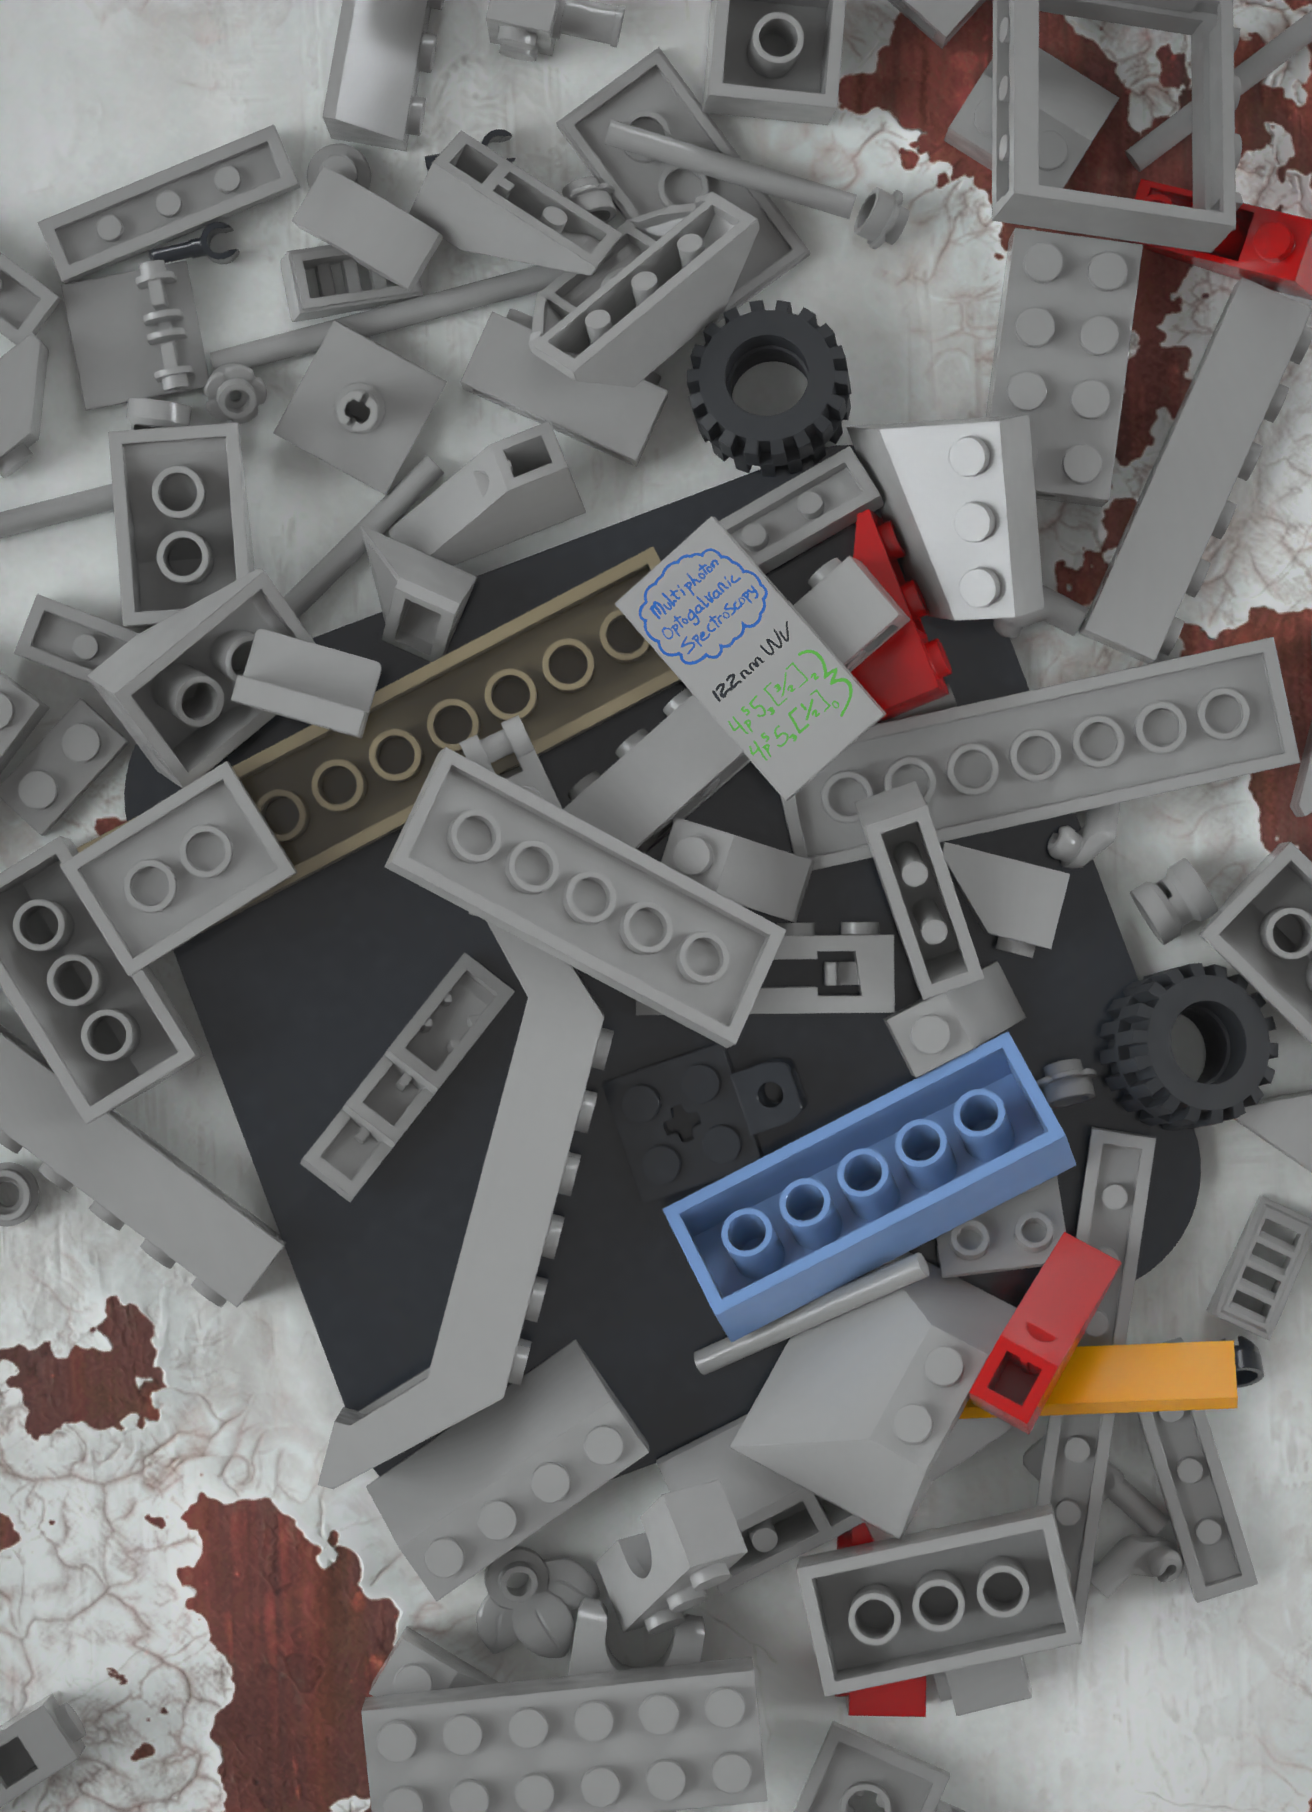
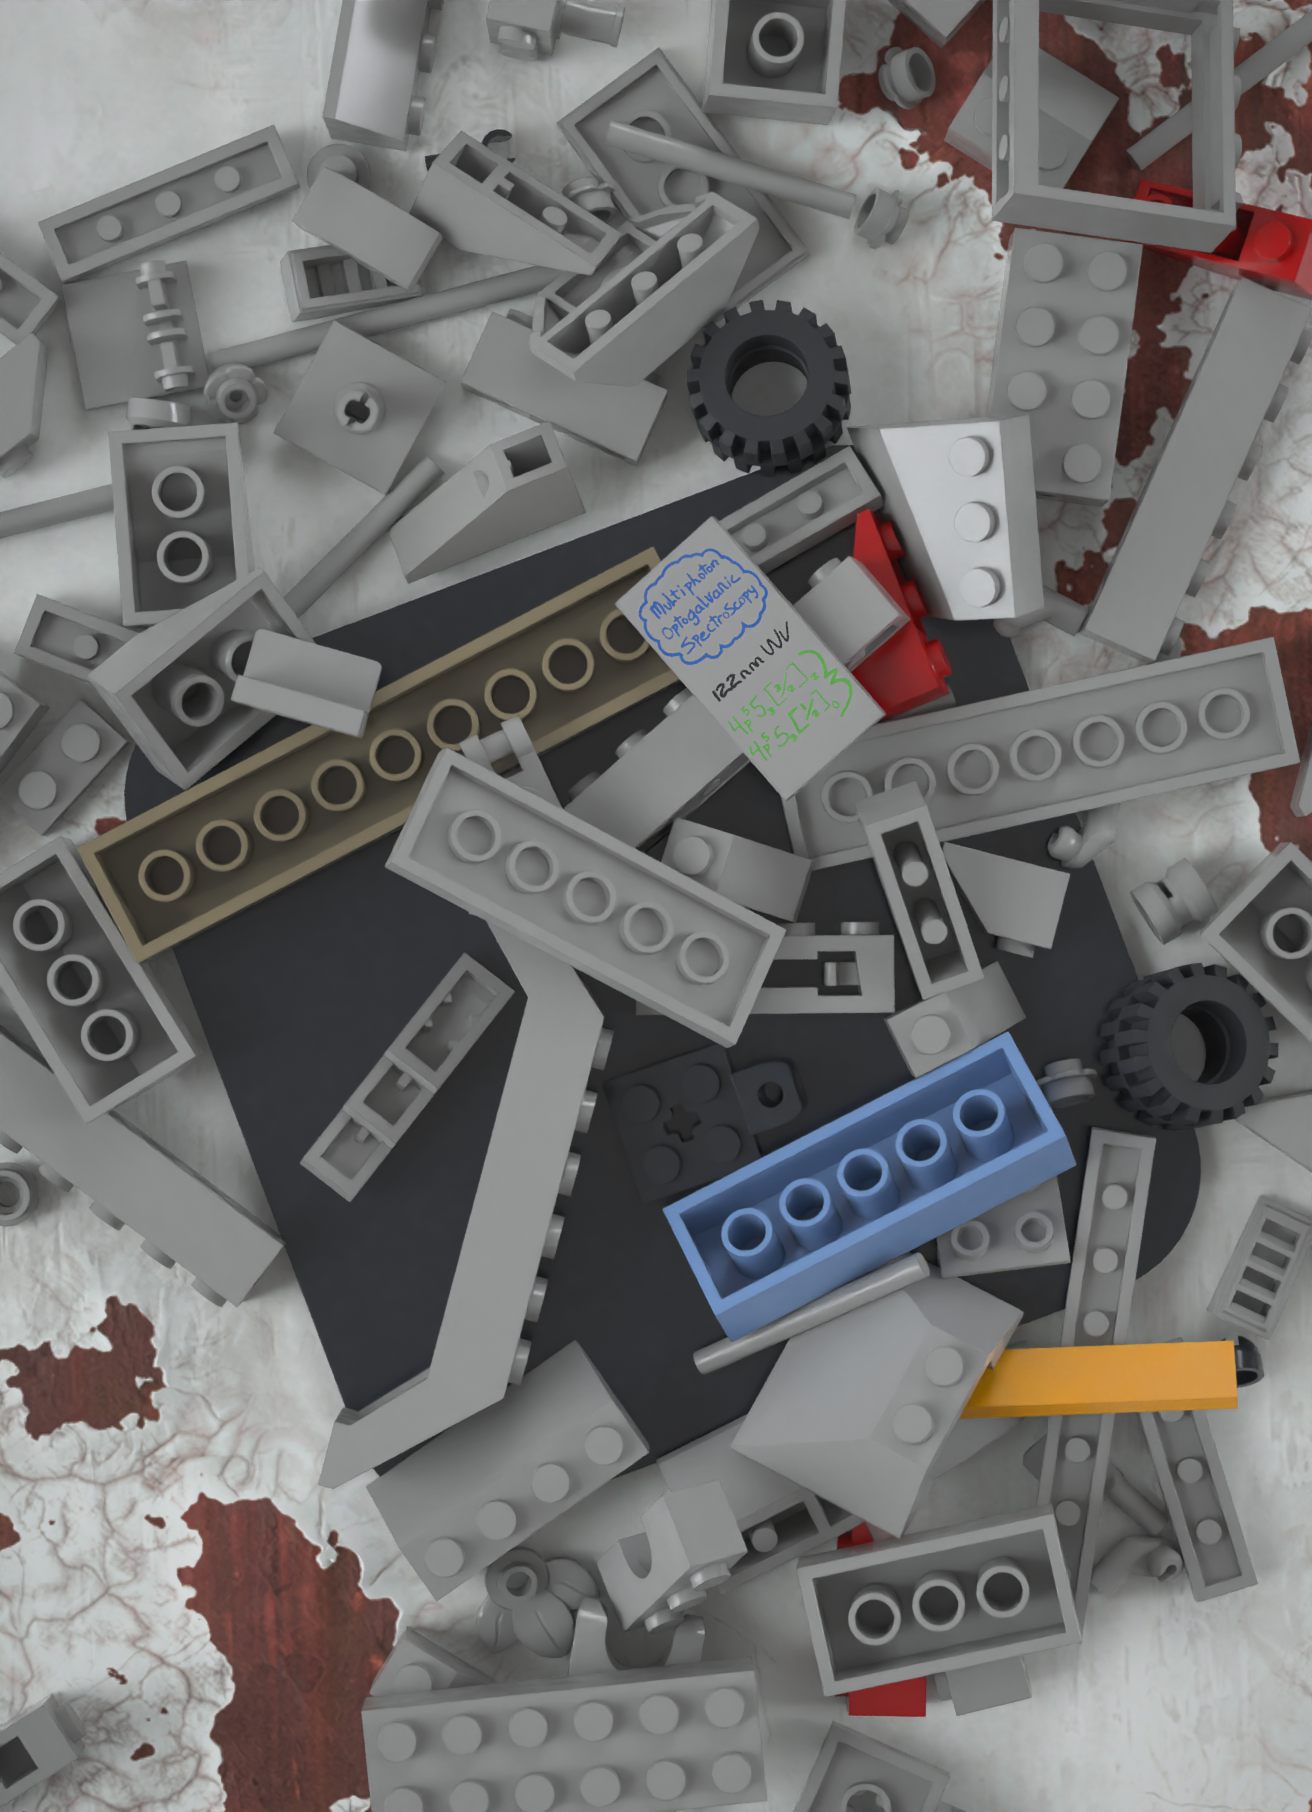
(178, 868): light grey plate -> none
(197, 247): black hand -> none
(416, 595): light grey slope -> none
(907, 76): none -> light grey plate
(1043, 1333): red slope -> none

